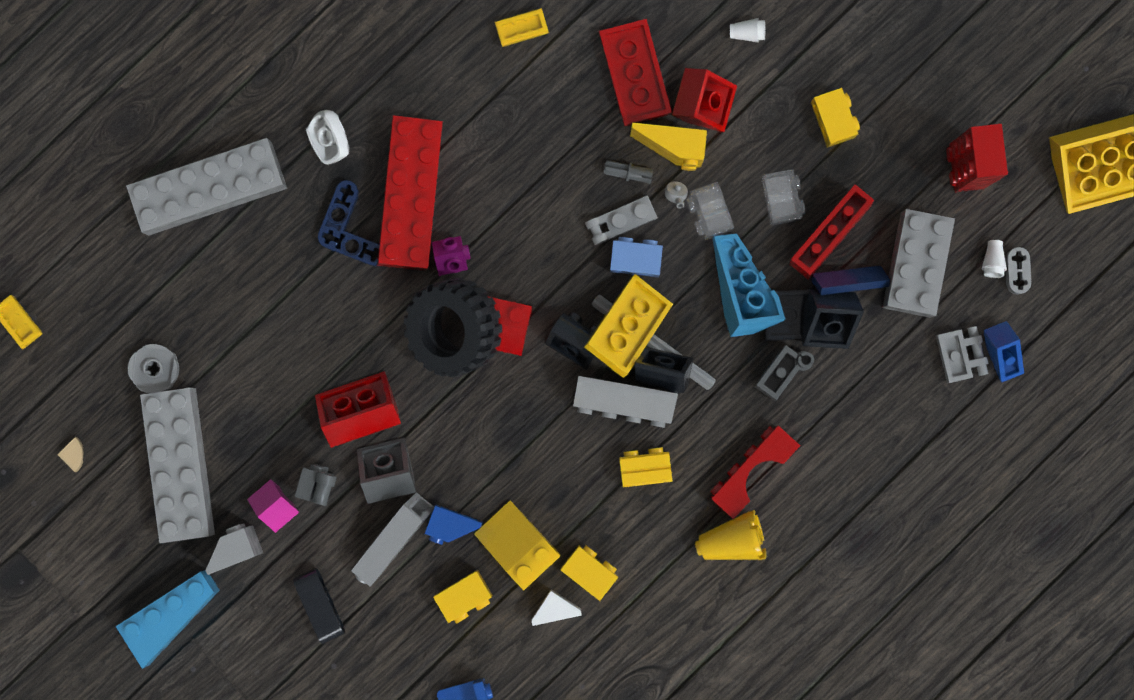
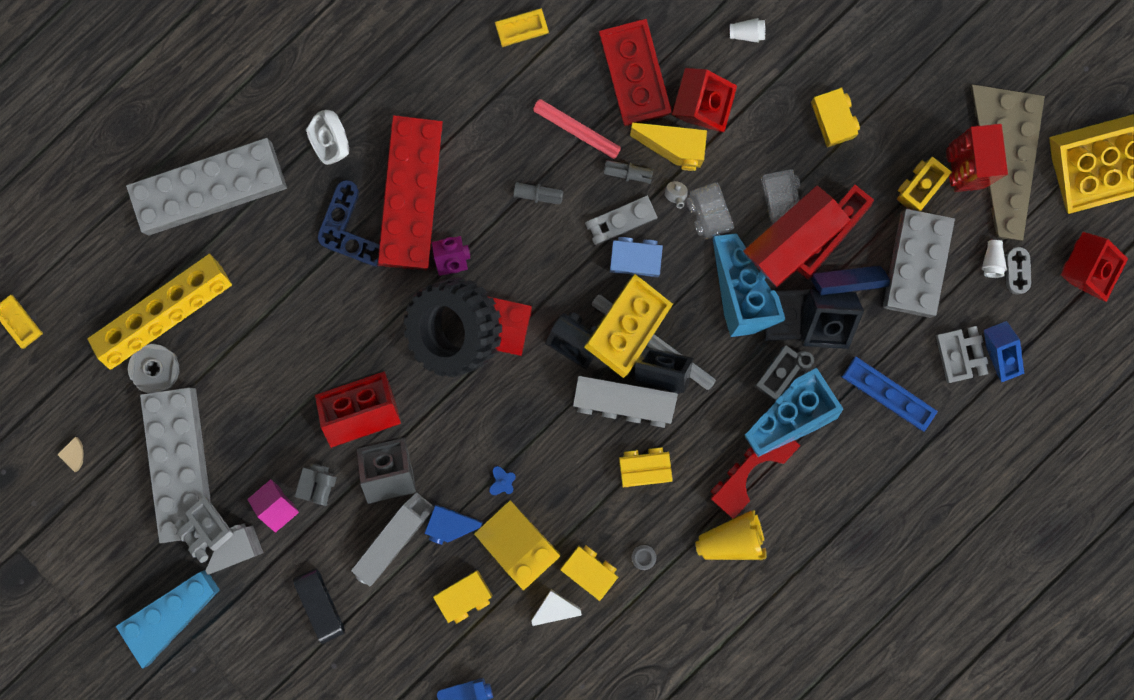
(159, 312): none -> yellow brick
(210, 526): none -> light grey plate
(503, 481): none -> blue piece
(538, 193): none -> dark grey axle
(576, 129): none -> coral axle
(643, 557): none -> flat silver plate
(797, 235): none -> red slope
(797, 412): none -> dark azure wedge
(889, 394): none -> blue tile
(923, 186): none -> yellow brick
(1021, 123): none -> dark tan wing
(1094, 265): none -> red slope

